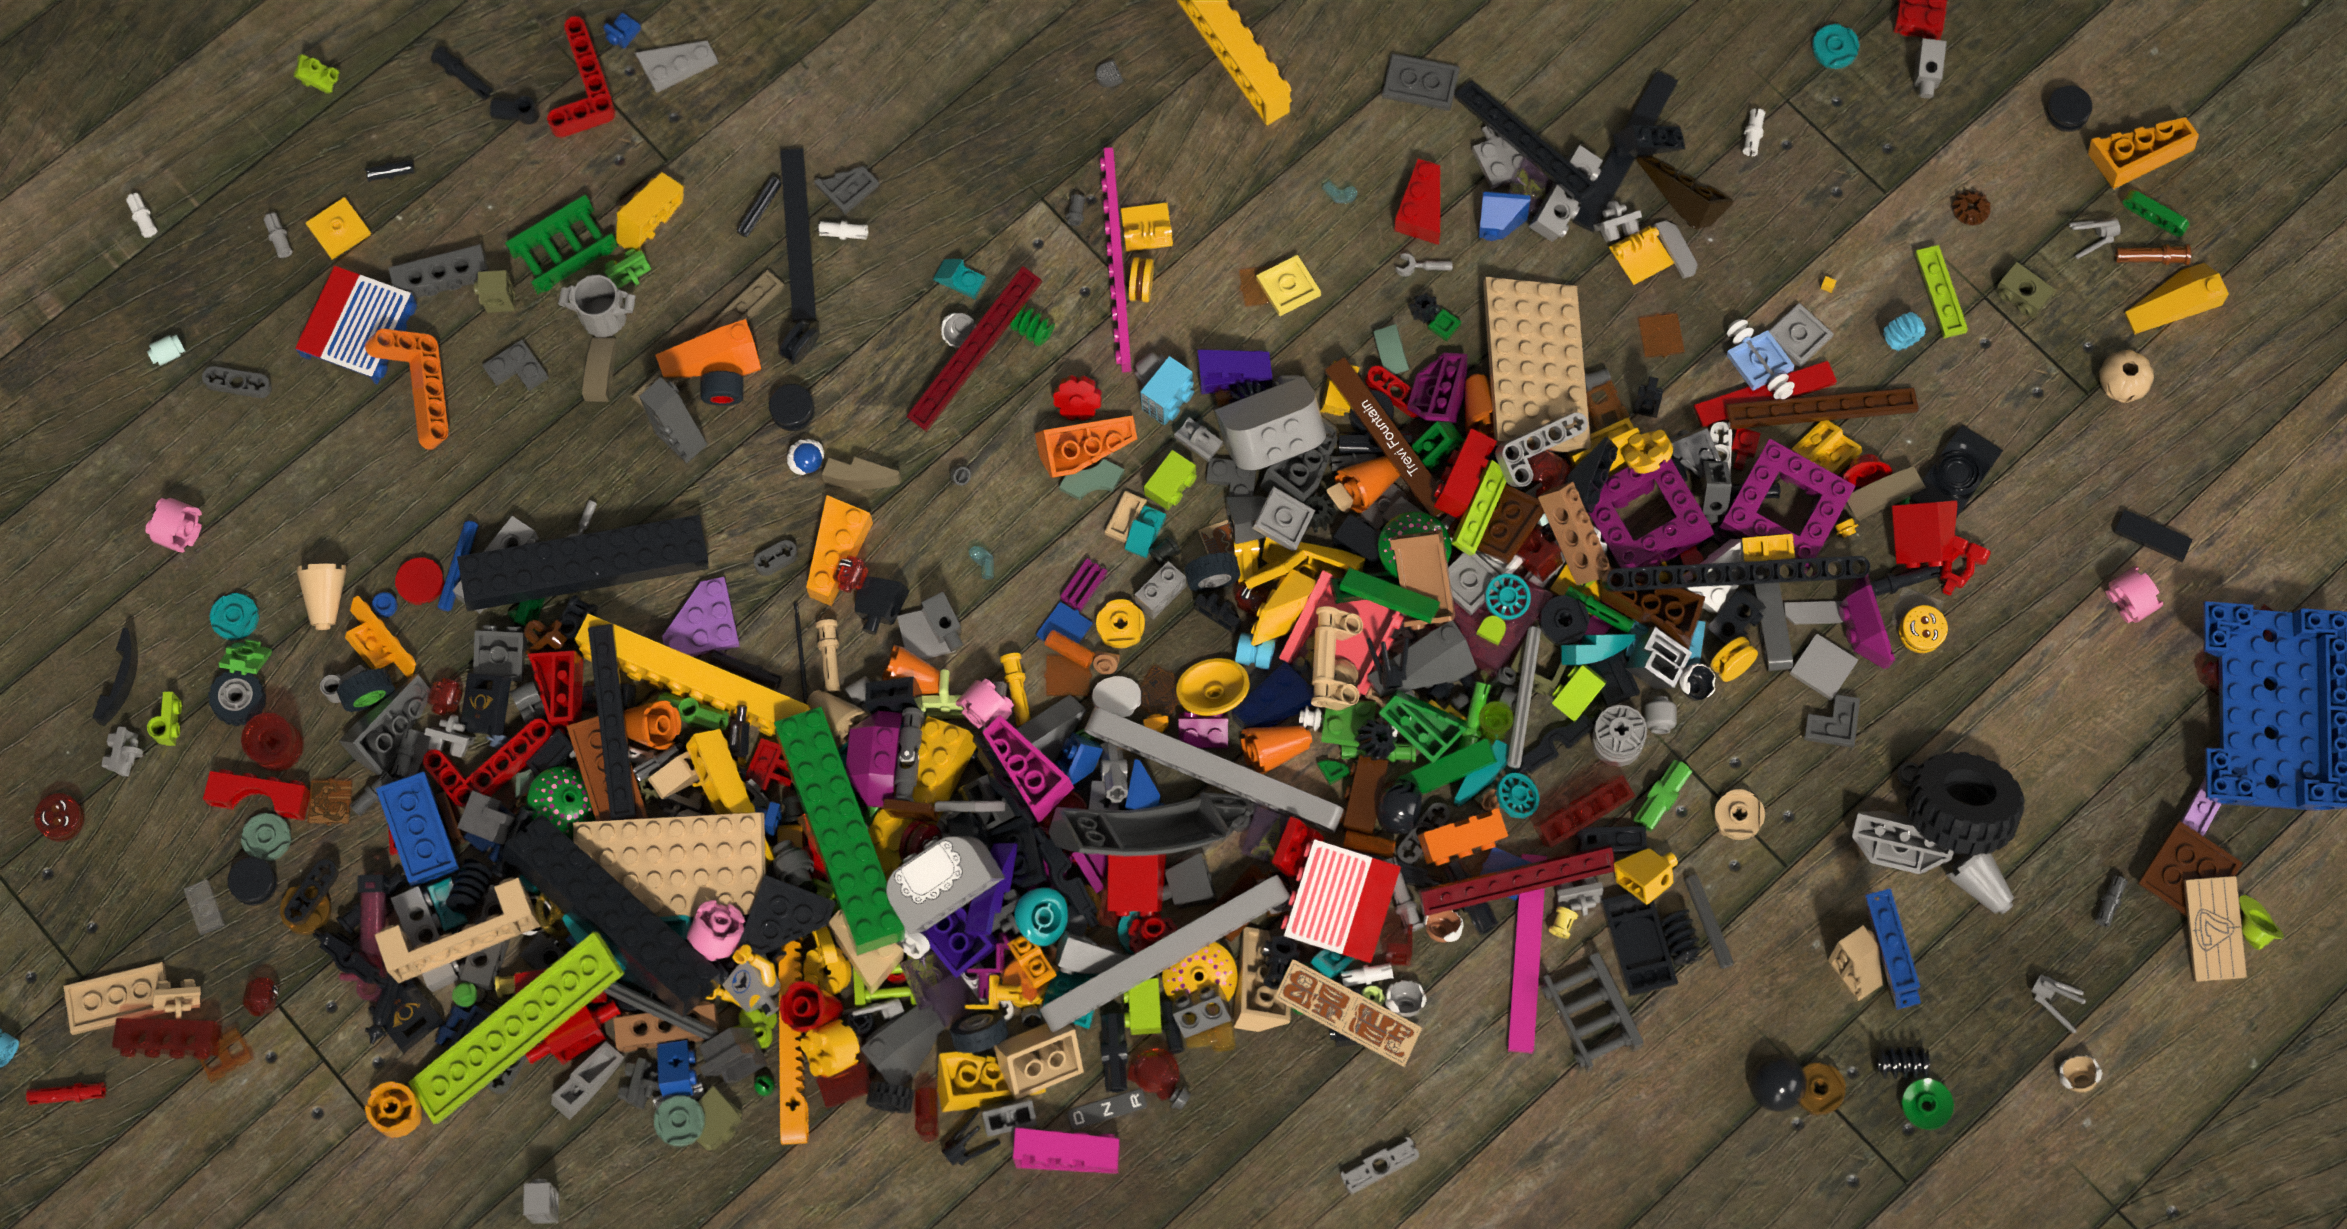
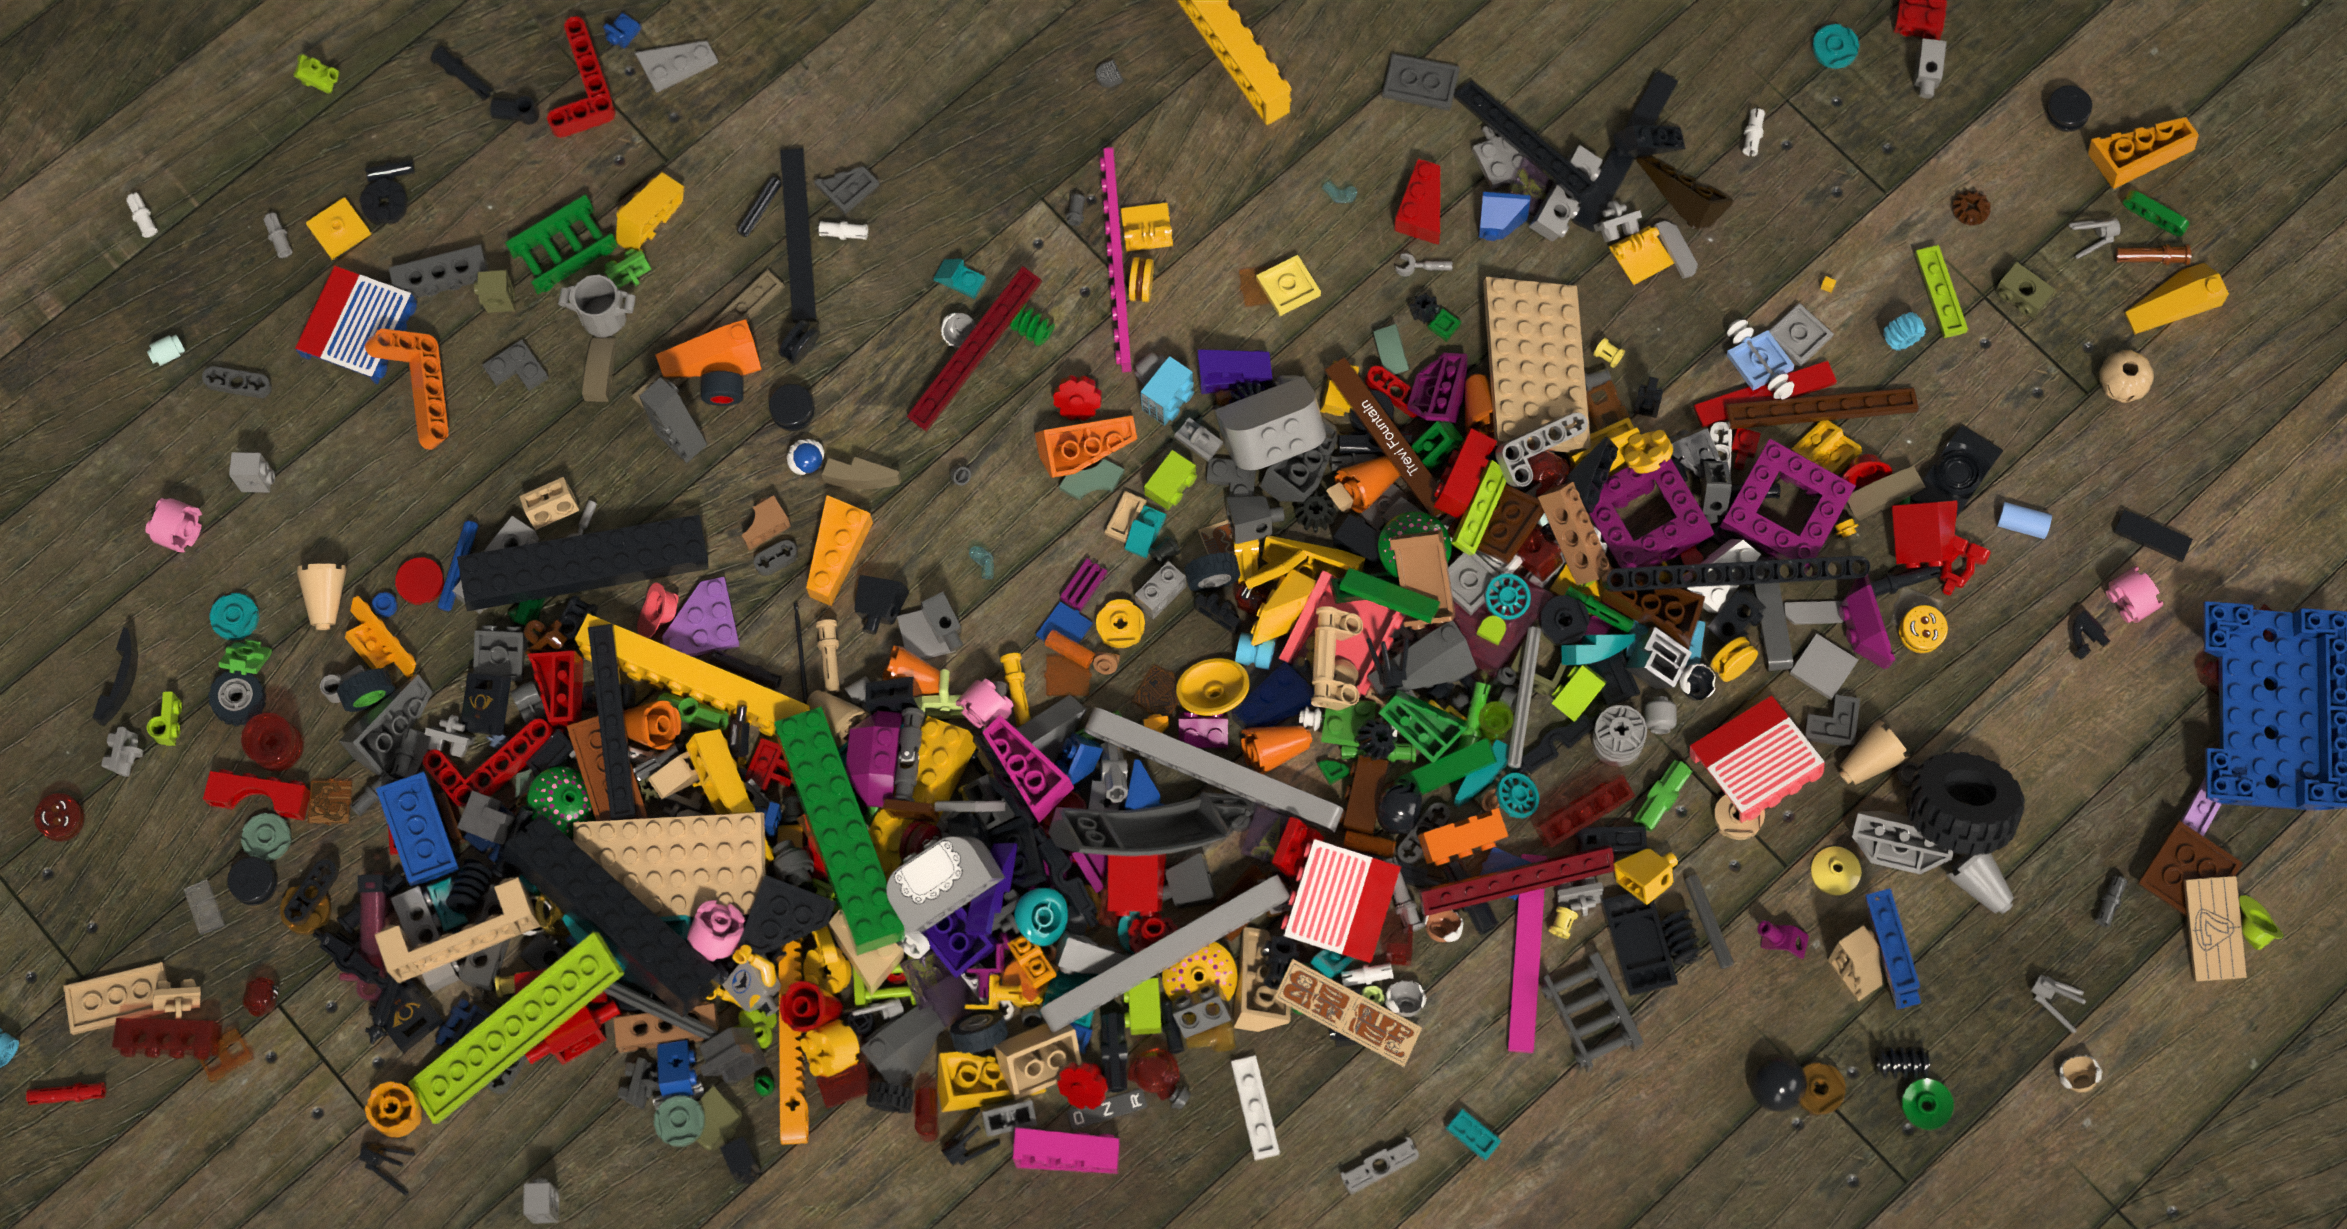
(251, 472): none -> light grey brick
(375, 1155): none -> black plant
(380, 190): none -> black plate
(444, 696): clear red head -> none
(464, 994): bright green plate -> none
(549, 503): none -> tan brick
(586, 1080): light grey slope -> none
(657, 610): none -> coral piece
(741, 1161): none -> black brick
(768, 522): none -> medium nougat arch
(850, 574): clear red head -> none
(1082, 1085): none -> red plant
(1083, 1037): none -> blue tile
(1117, 695): white tile -> none
(1255, 1107): none -> white tile
(1283, 519): light grey tile -> none
(1473, 1135): none -> teal plate
(1609, 352): none -> light yellow bush
(1661, 335): clear orange piece -> none
(1758, 758): none -> panel
(1768, 548): yellow slope -> none
(1782, 938): none -> magenta bracket
(1831, 881): none -> light yellow dish
(1873, 754): none -> tan cone
(2024, 520): none -> light blue brick
(2094, 631): none -> black plant

